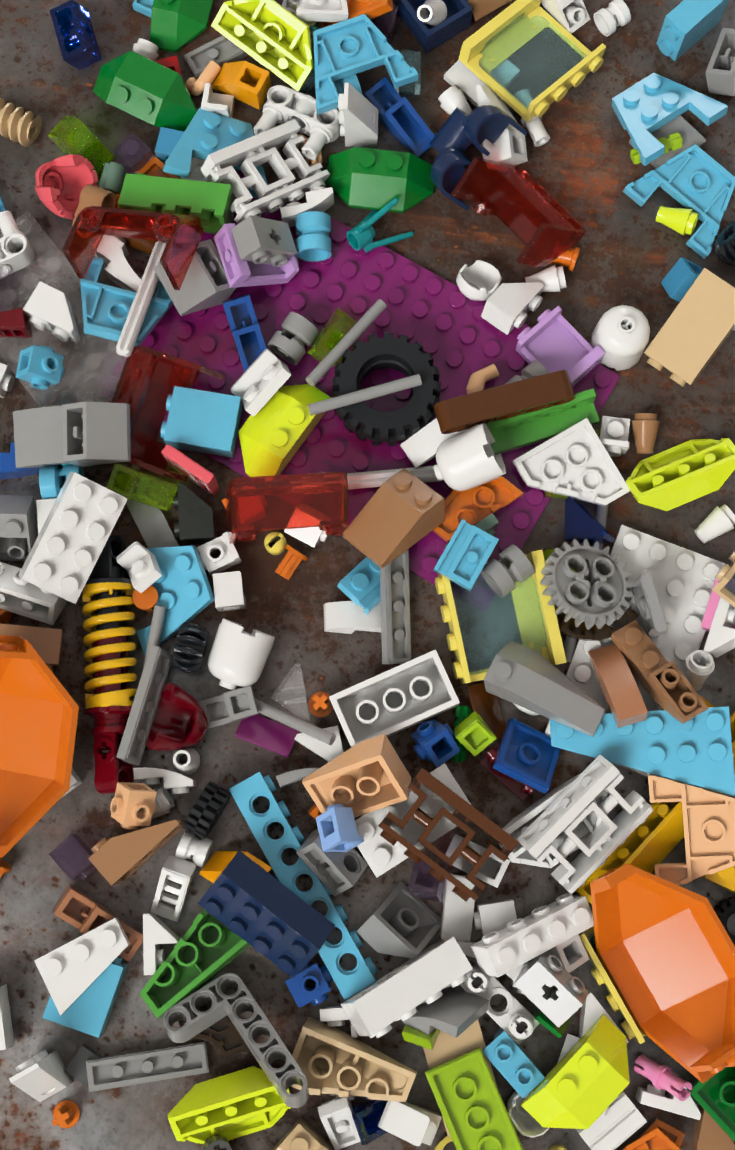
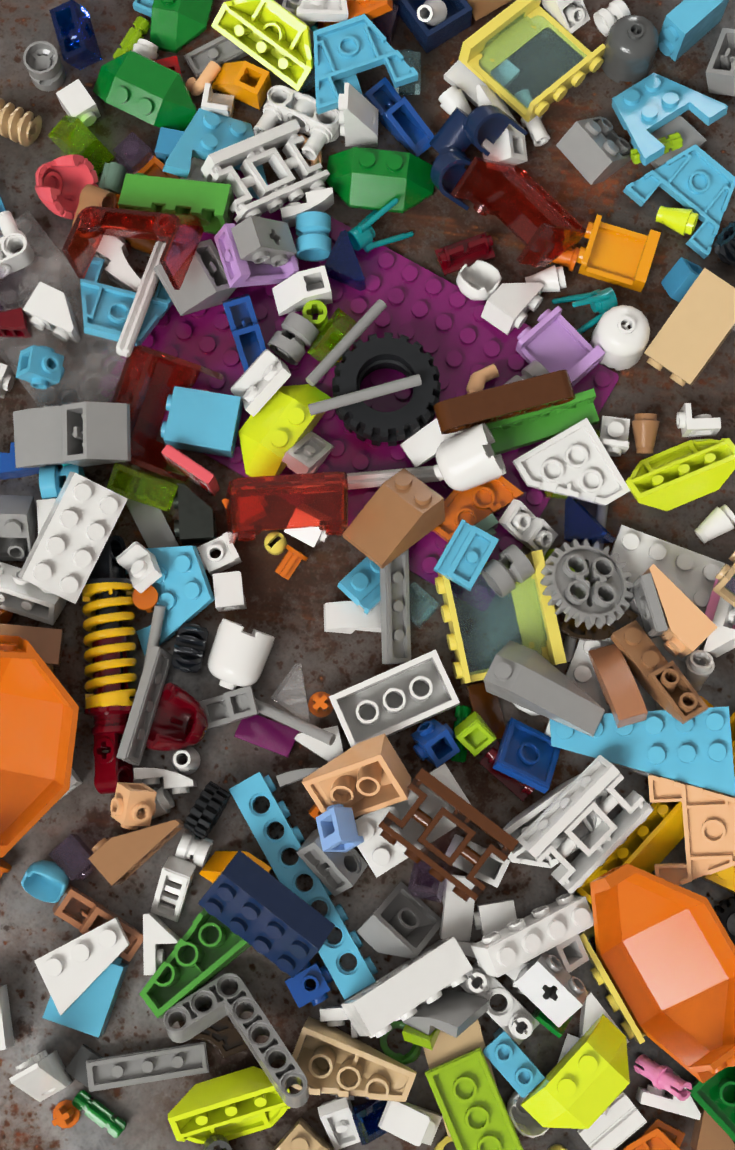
(44, 66): none -> light grey wheel
(45, 881): none -> medium azure hair
(78, 103): none -> white brick
(99, 1113): none -> green axle
(140, 28): none -> lime axle
(301, 288): none -> white slope
(307, 454): none -> white slope
(318, 307): none -> lime bush
(343, 264): none -> clear blue slope
(410, 1057): none -> bright green piece
(421, 605): none -> clear light blue panel
(465, 252): none -> dark red hinge
(527, 528): none -> white slope
(595, 149): none -> light grey slope
(599, 301): none -> teal plant
(617, 254): none -> light orange panel
(630, 49): none -> dark grey cylinder
(684, 620): none -> light nougat slope
(699, 426): none -> white bracket

